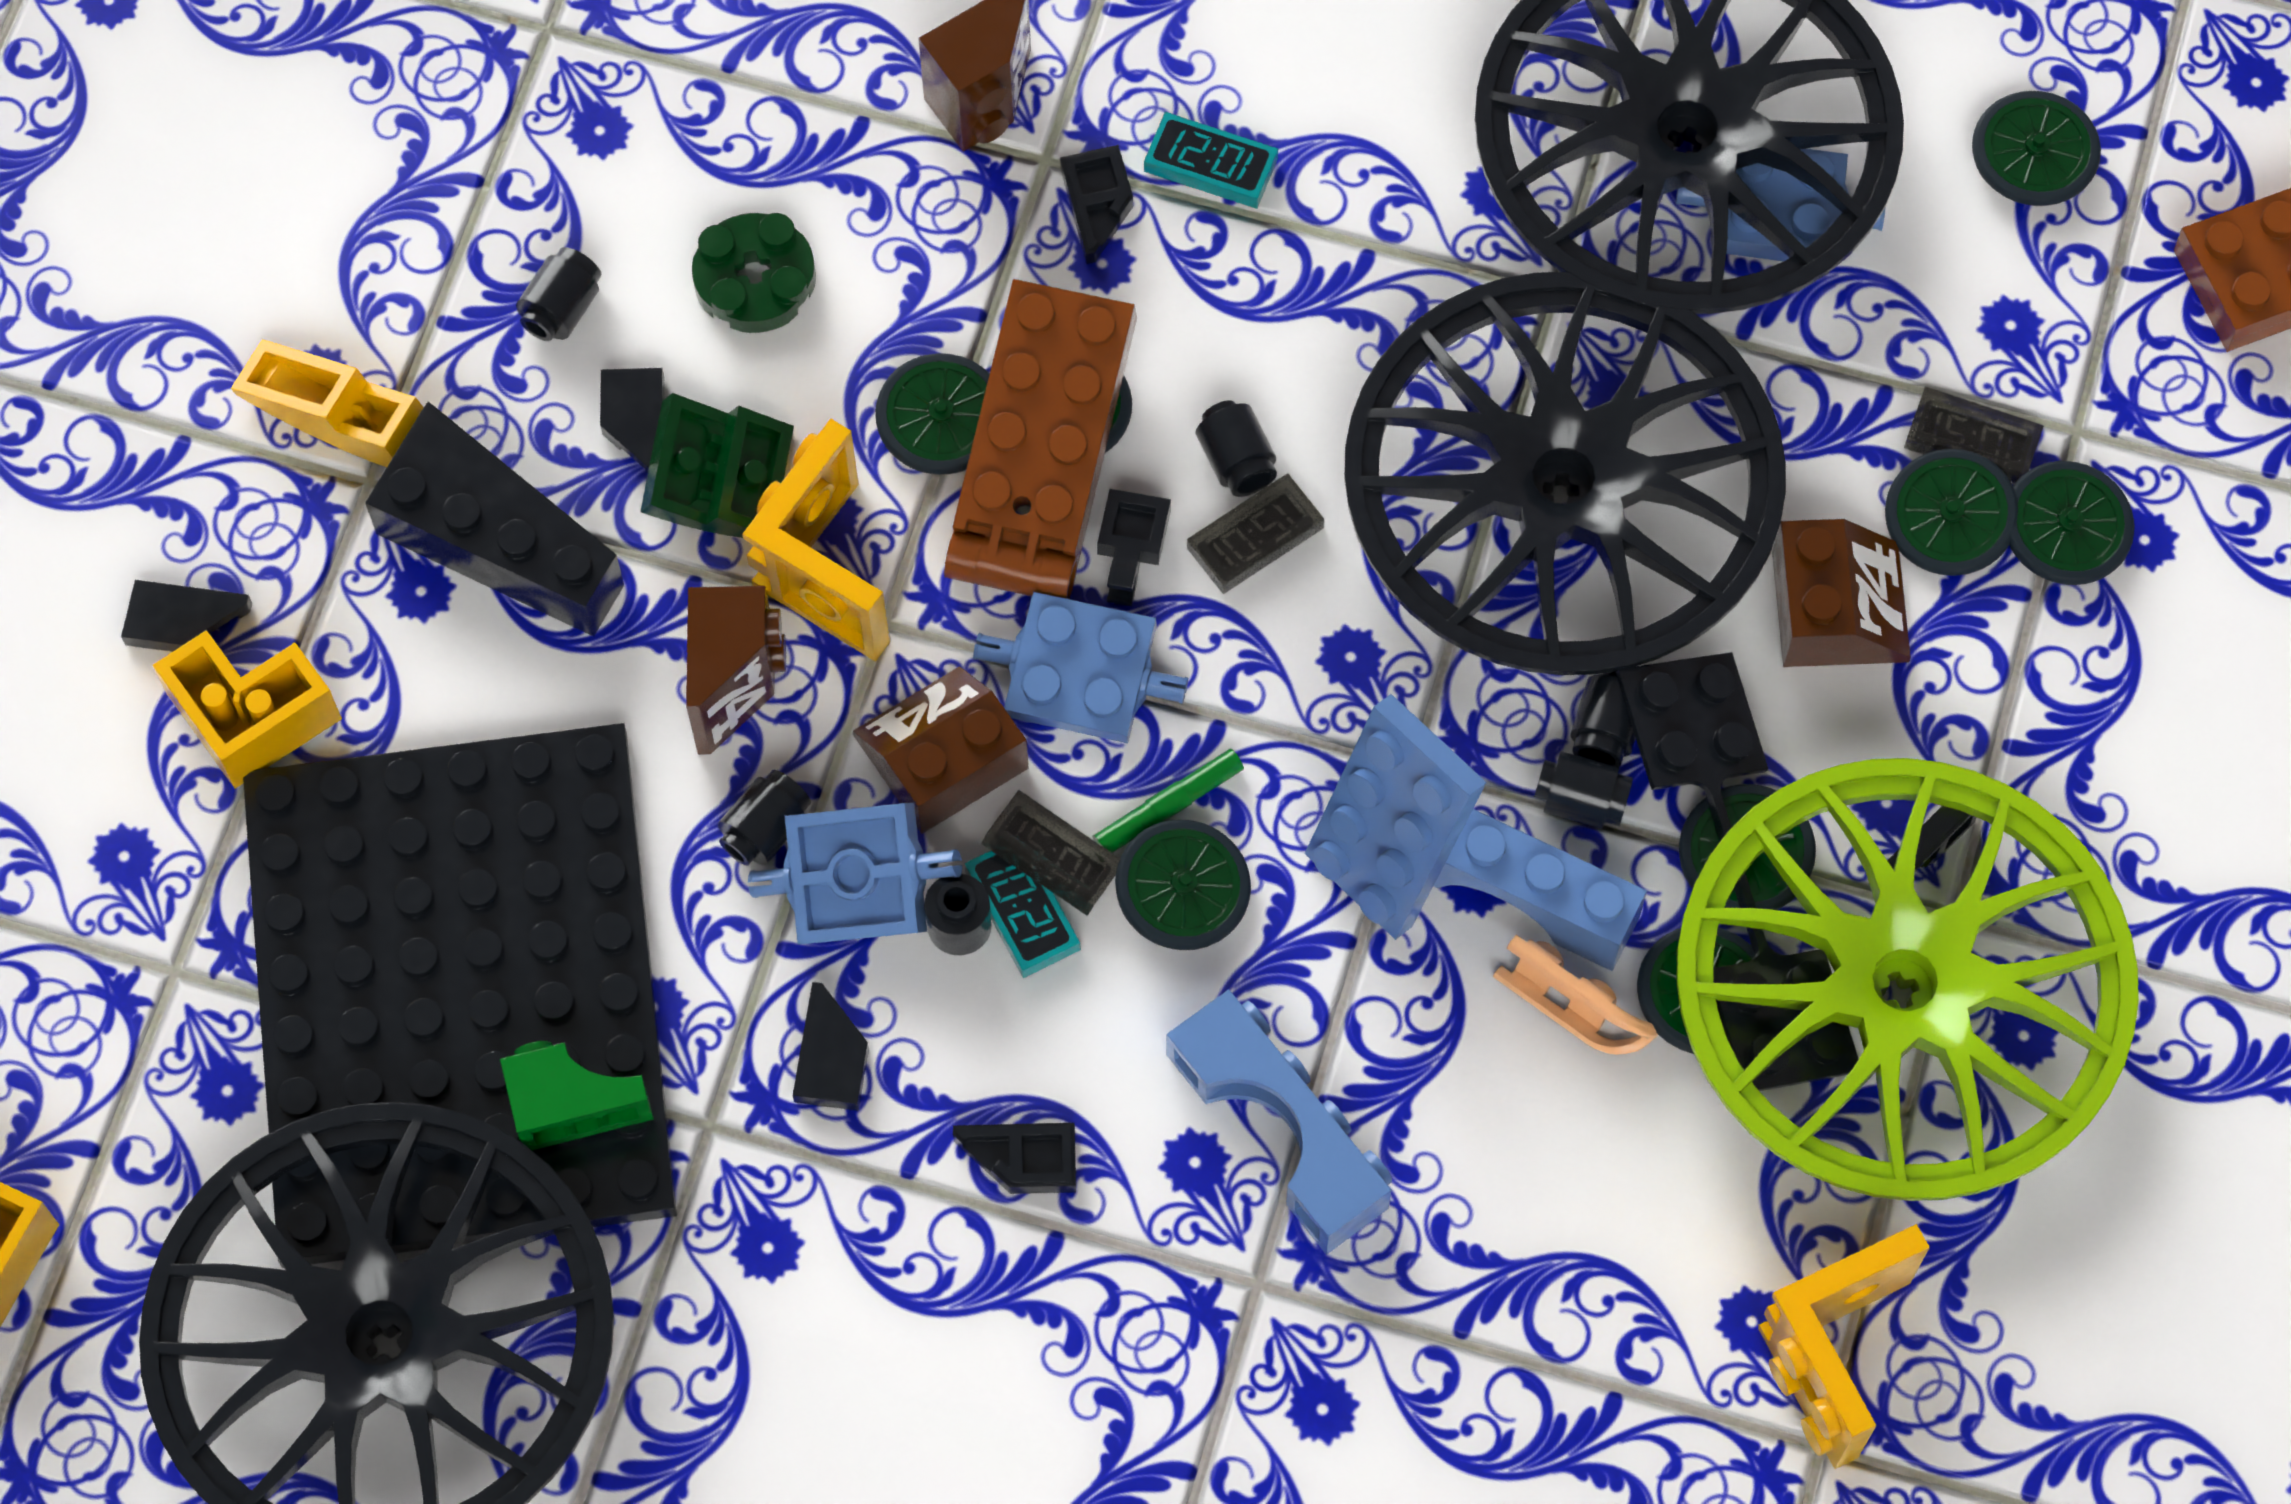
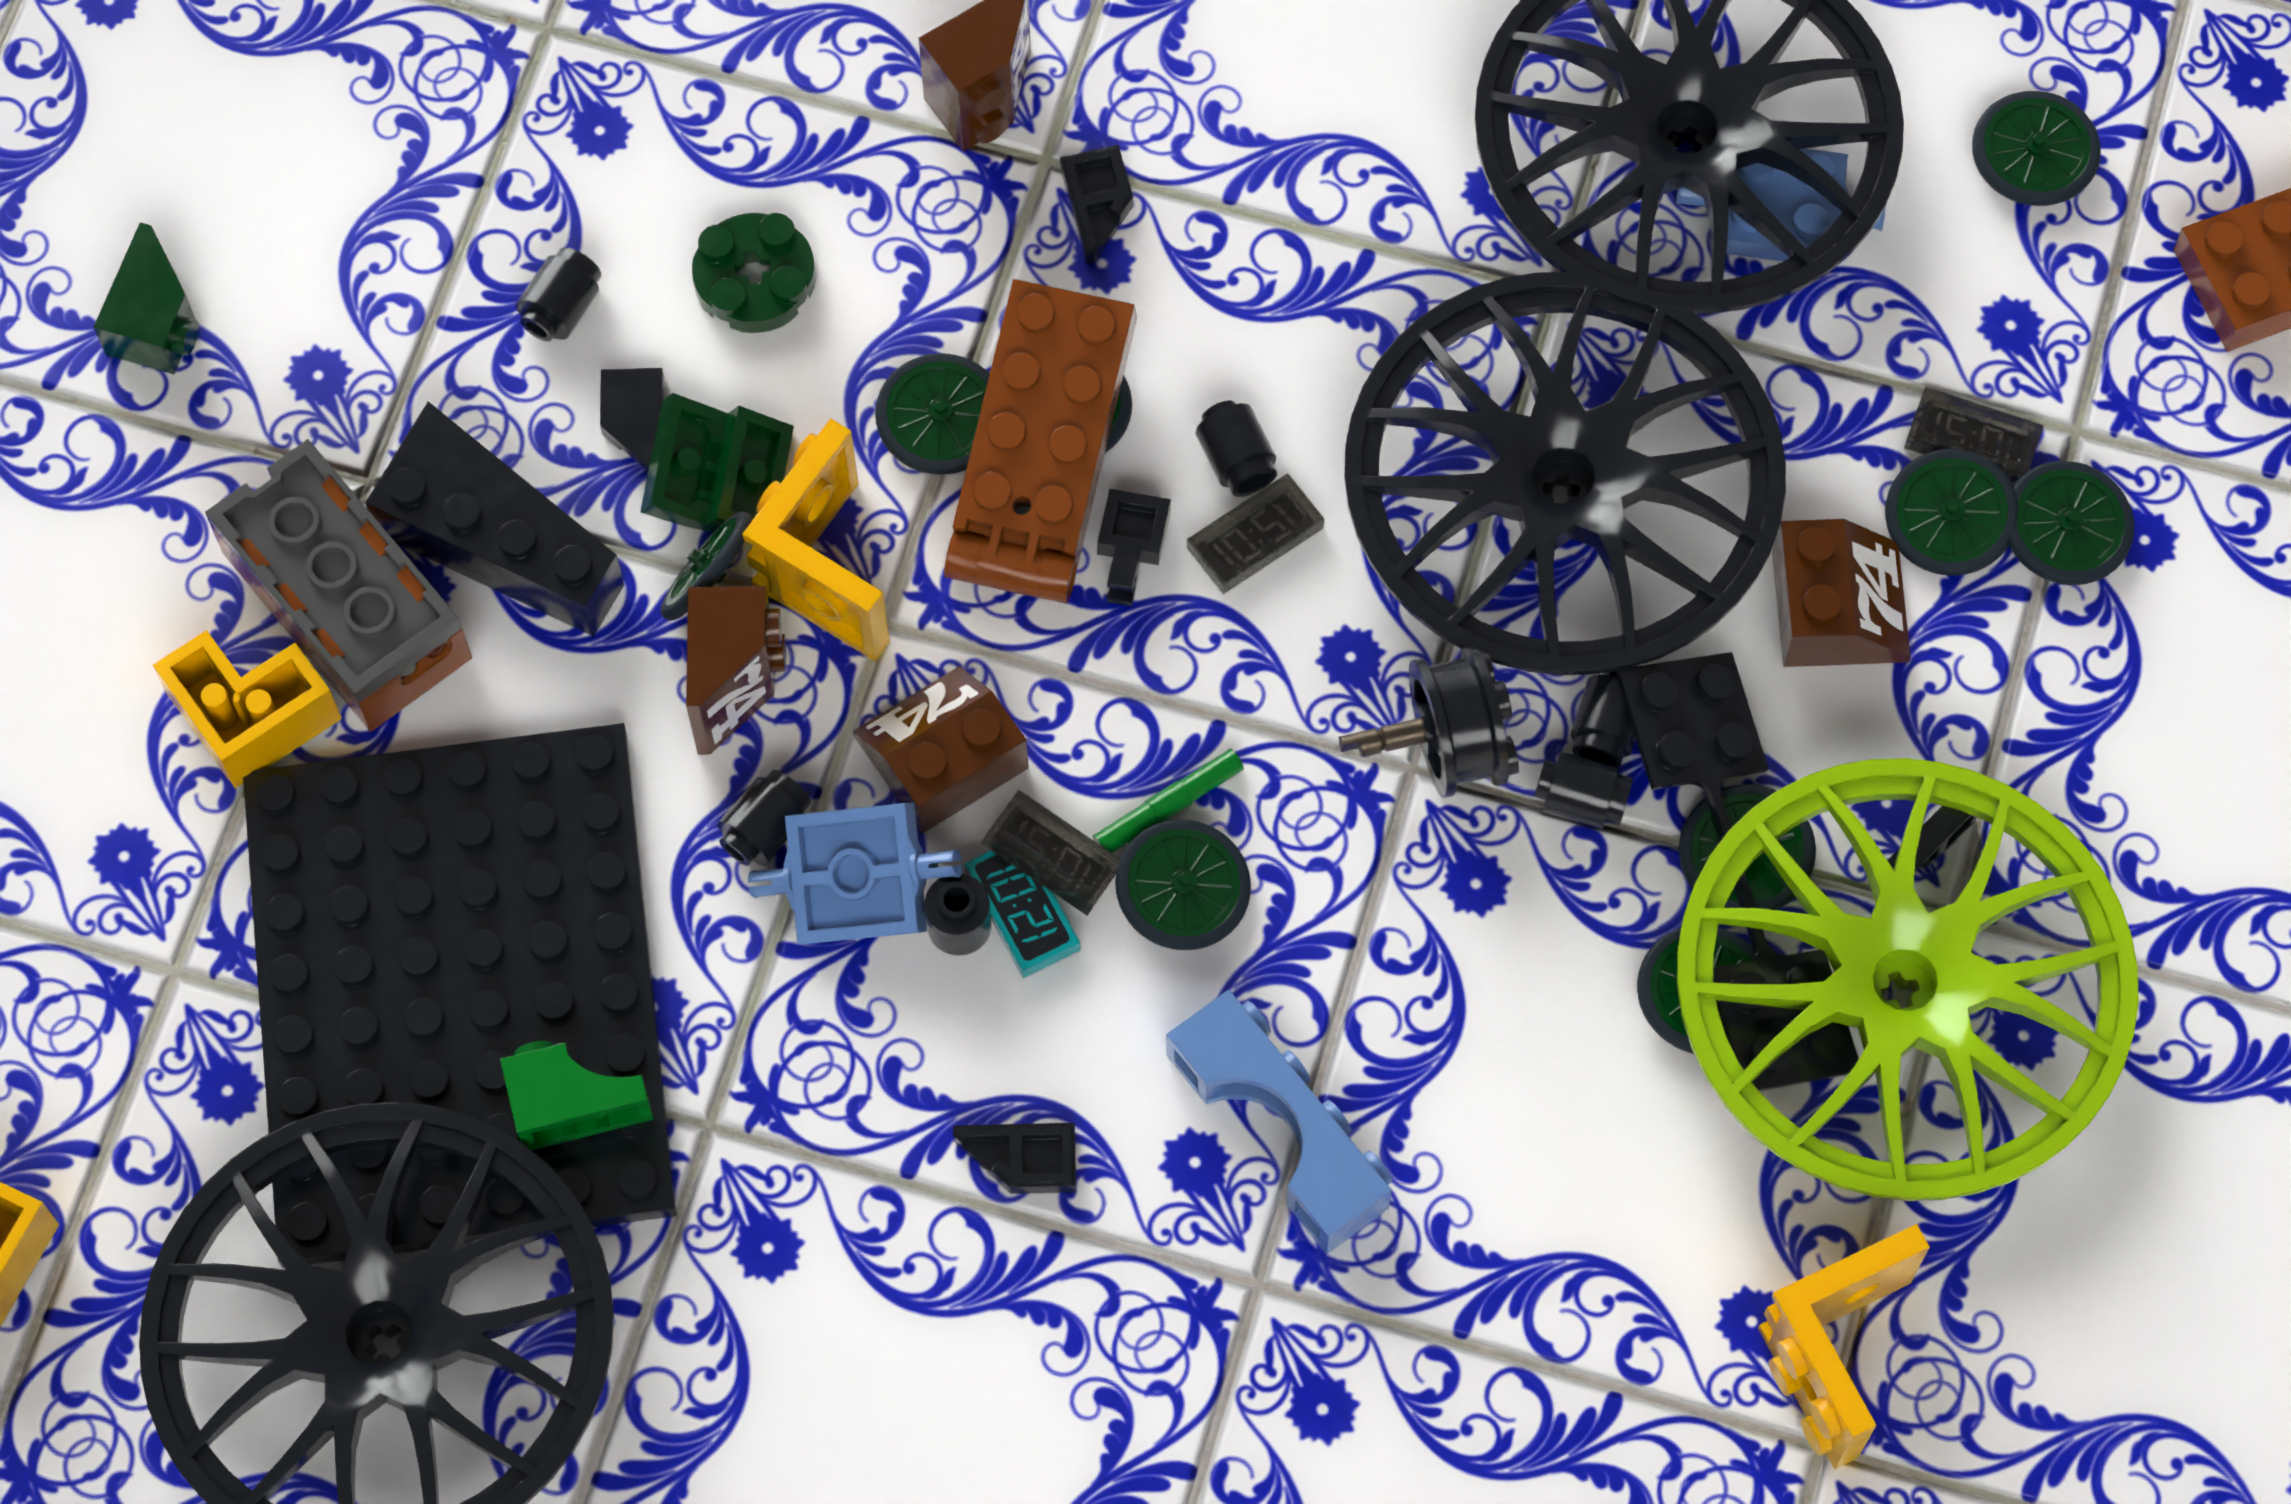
(146, 309): none -> dark green slope
(172, 615): black tile -> none
(328, 401): yellow slope -> none
(340, 585): none -> dark grey piece
(706, 564): none -> wheel
(830, 1055): black tile -> none
(1080, 667): medium blue plate -> none
(1211, 160): tile -> none
(1394, 817): medium blue plate -> none
(1455, 721): none -> black wheel
(1568, 897): medium blue arch -> none
(1589, 999): light nougat piece -> none

